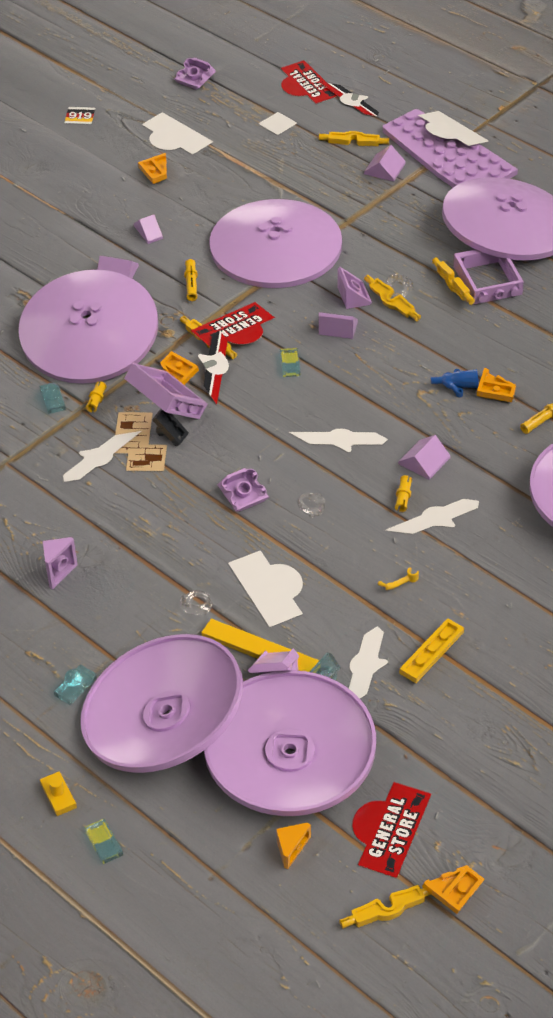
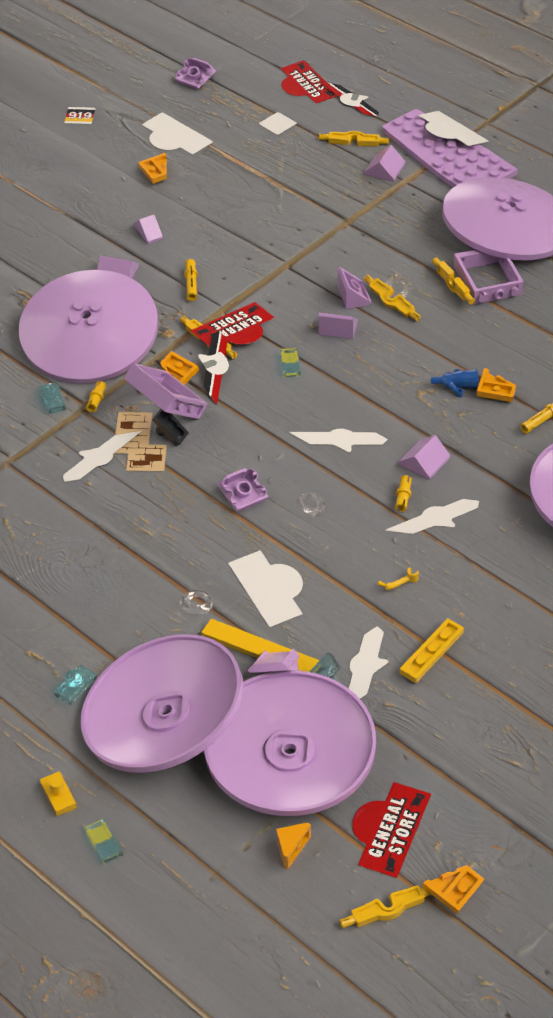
(59, 559): lavender slope -> none
(275, 243): lavender dish -> none

